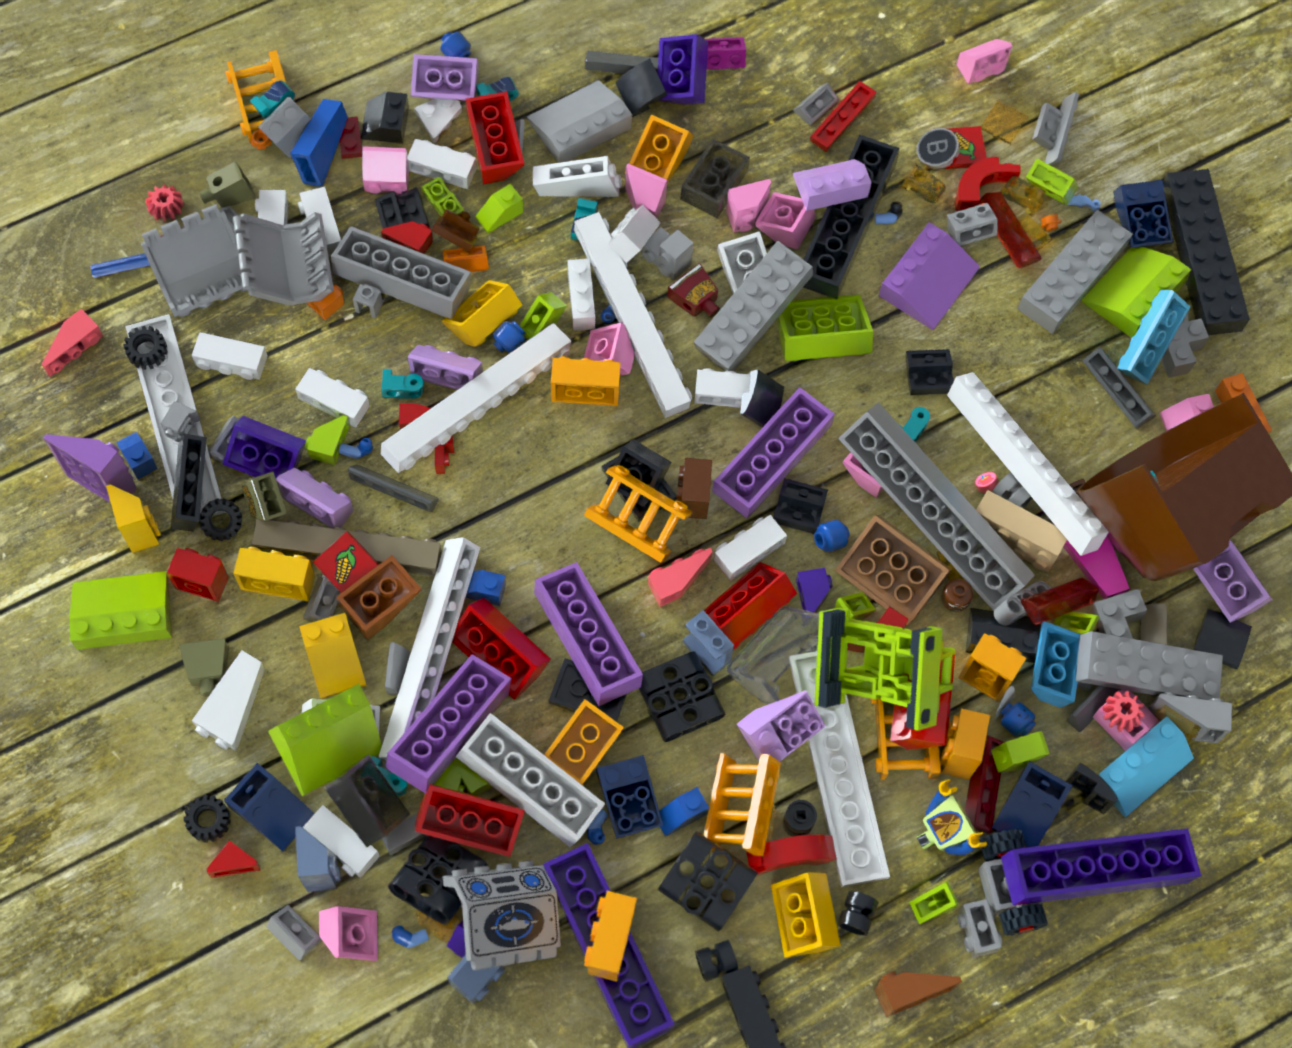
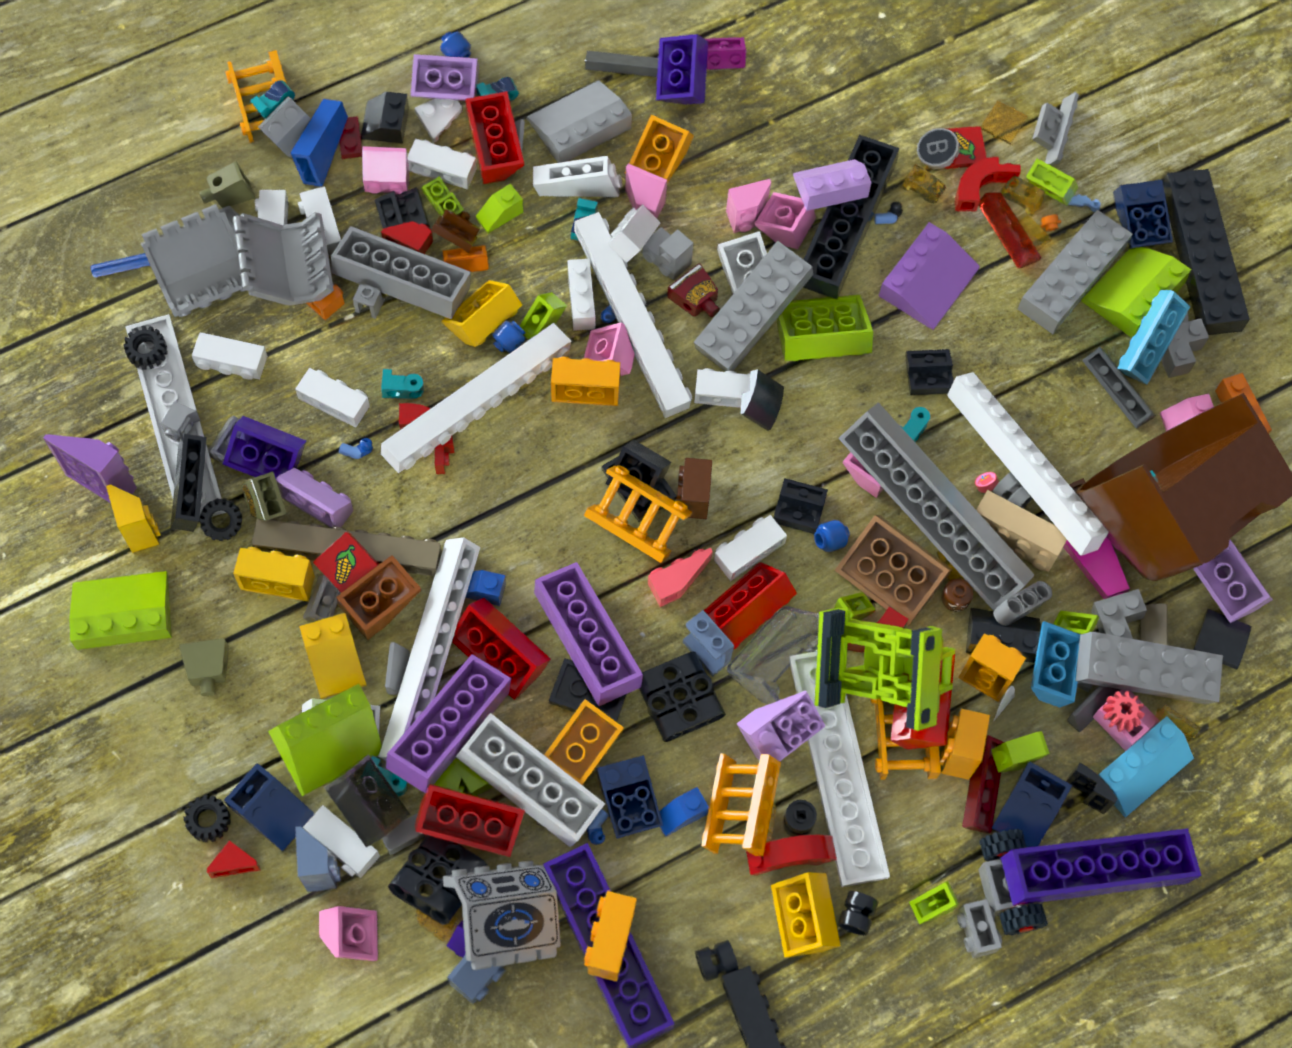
(72, 339): coral slope -> none
(137, 455): blue slope -> none
(164, 203): coral gear -> none
(198, 574): red brick -> none
(230, 702): white slope -> none
(260, 135): orange plate -> none
(293, 932): light grey slope -> none
(327, 439): lime slope -> none
(393, 487): dark grey slope -> none
(408, 939): arm -> none
(443, 367): lavender slope -> none
(640, 87): black slope -> none
(713, 176): clear smoke brick -> none
(737, 881): black connector -> none
(773, 452): medium lavender brick -> none
(813, 588): dark purple slope -> none
(816, 104): light grey slope -> none
(843, 116): red plate -> none
(910, 989): dark orange slope -> none
(949, 824): torso -> none
(972, 224): light grey brick -> none
(984, 60): bright pink slope -> none
(1017, 719): blue head -> none
(1060, 600): clear red slope -> none
(1211, 715): light grey slope -> none

